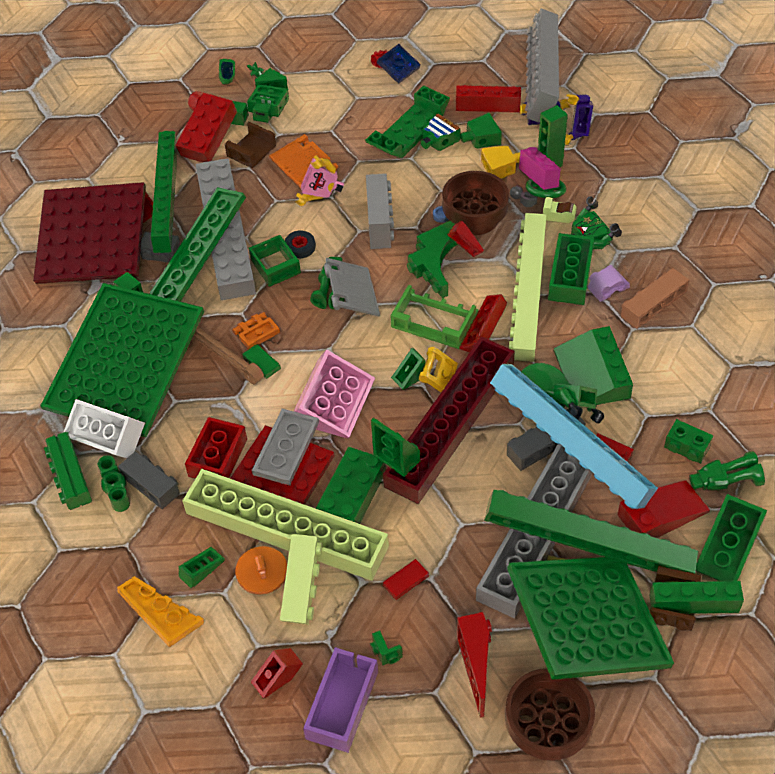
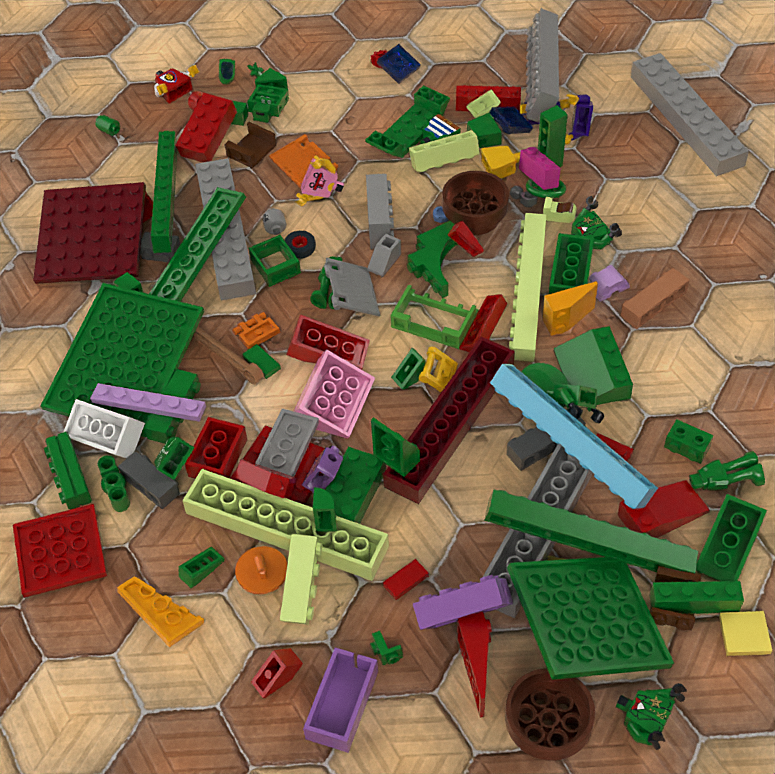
(59, 550): none -> red plate
(107, 125): none -> green brick
(148, 402): none -> lavender plate
(173, 456): none -> green torso
(174, 83): none -> red torso
(182, 385): none -> green brick
(265, 479): none -> red slope
(274, 221): none -> light grey head
(314, 337): none -> red slope
(324, 511): none -> green brick
(326, 463): none -> medium lavender torso
(384, 255): none -> light grey slope
(444, 151): none -> yellowish green brick
(471, 598): none -> medium lavender piece
(483, 104): none -> yellowish green plate
(510, 120): none -> clear blue plate
(568, 307): none -> light orange slope
(649, 713): none -> green torso
(689, 114): none -> light grey brick
(745, 633): none -> light yellow tile

